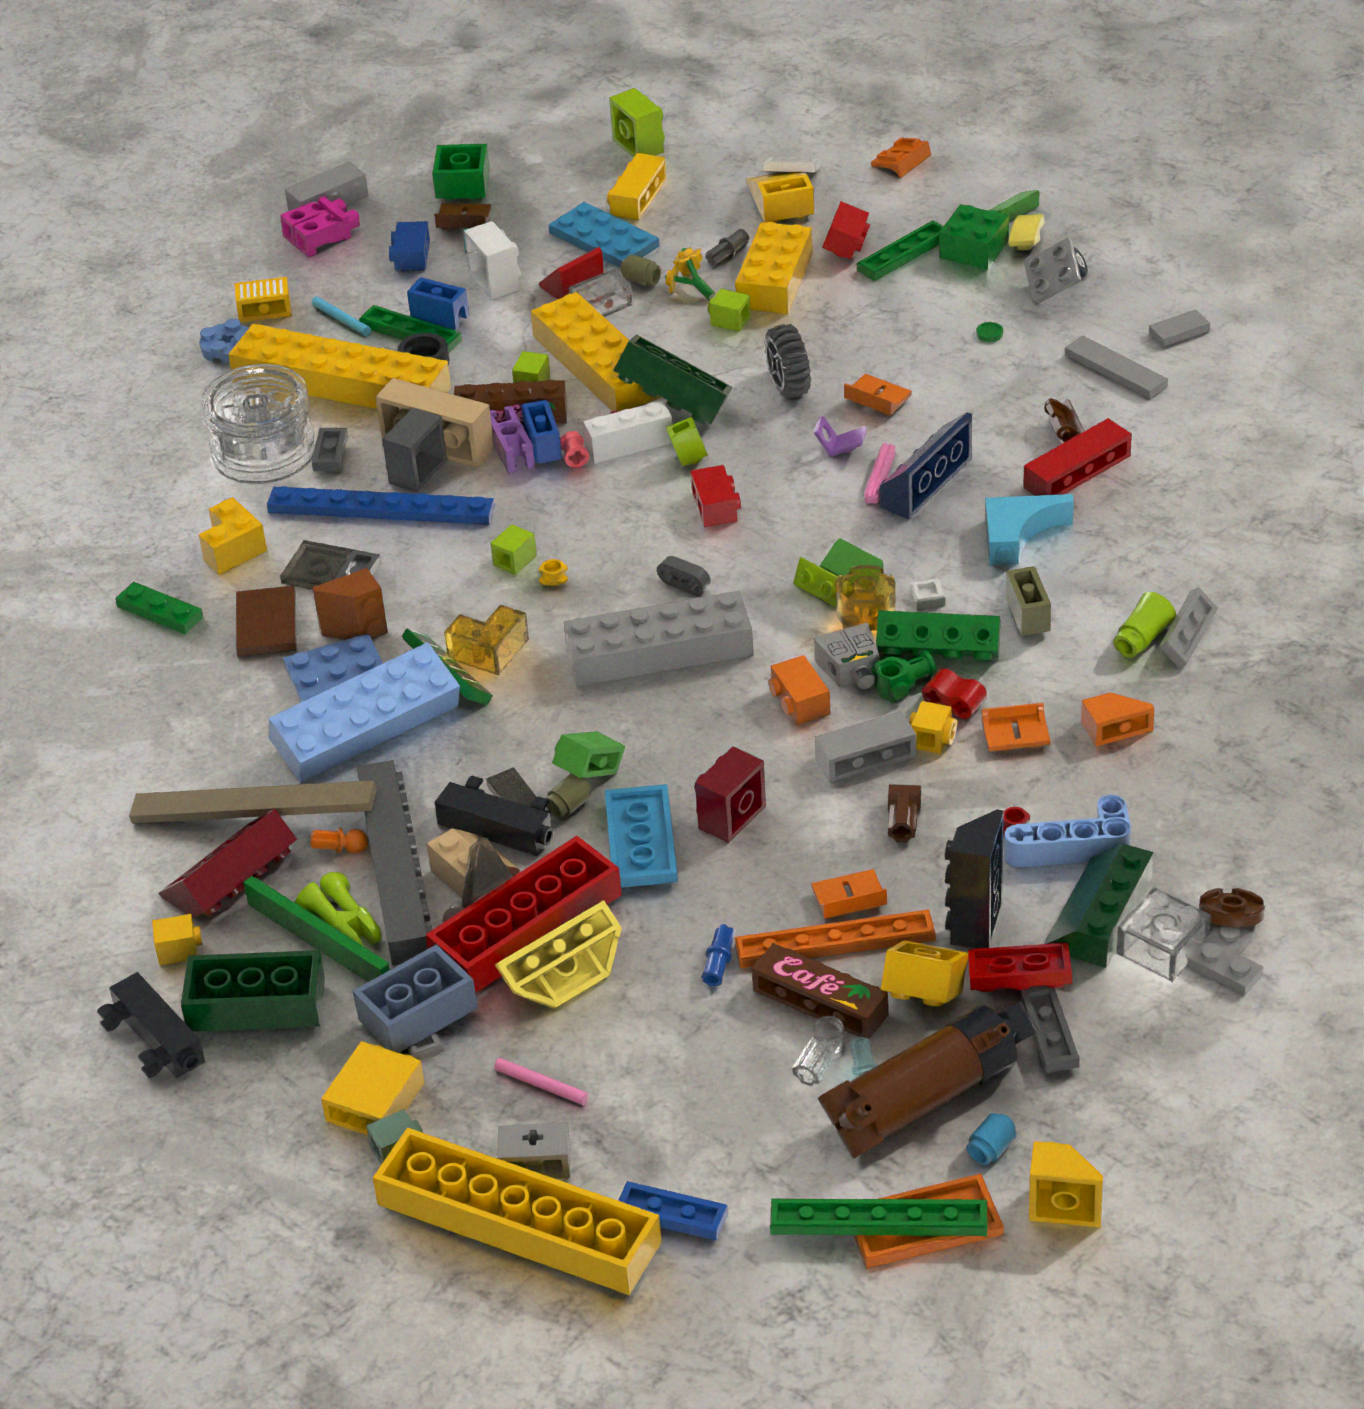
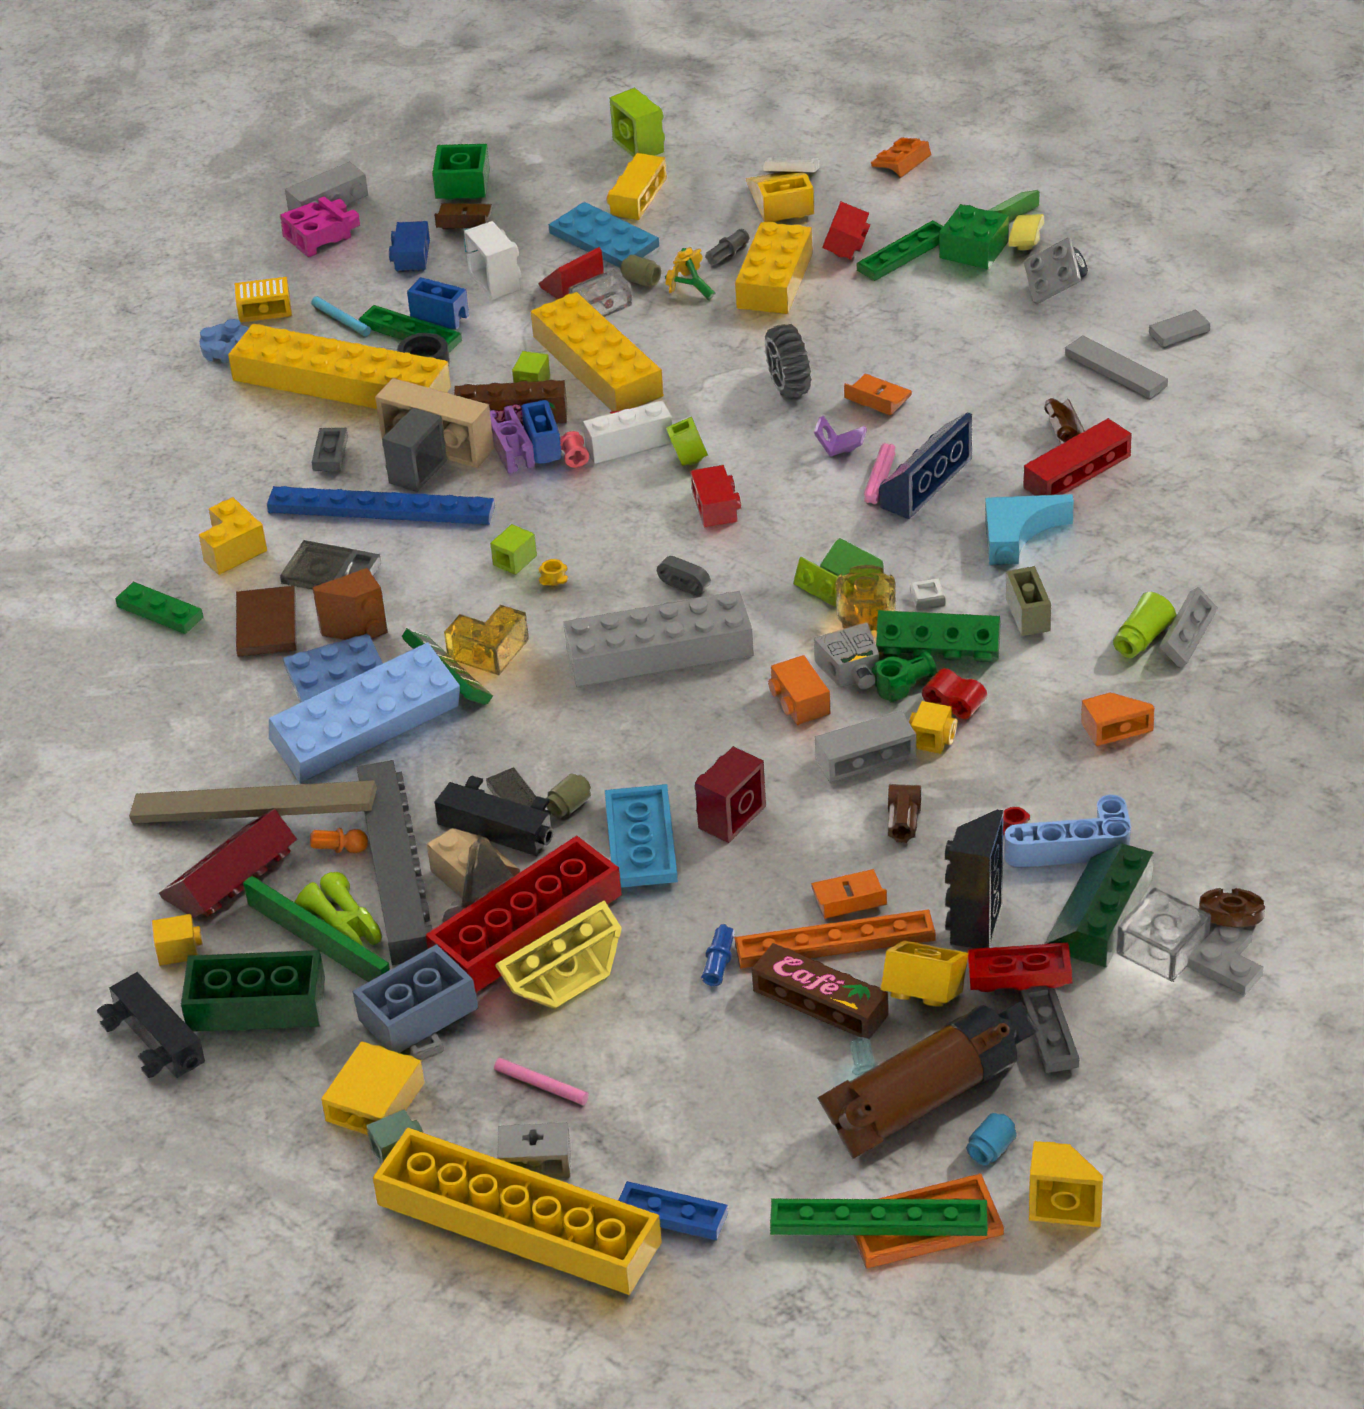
(259, 423): clear wheel -> none
(588, 754): bright green brick -> none
(672, 379): dark green slope -> none
(729, 310): lime brick -> none
(820, 1052): clear piece -> none
(989, 332): green piece -> none
(1030, 724): orange piece -> none

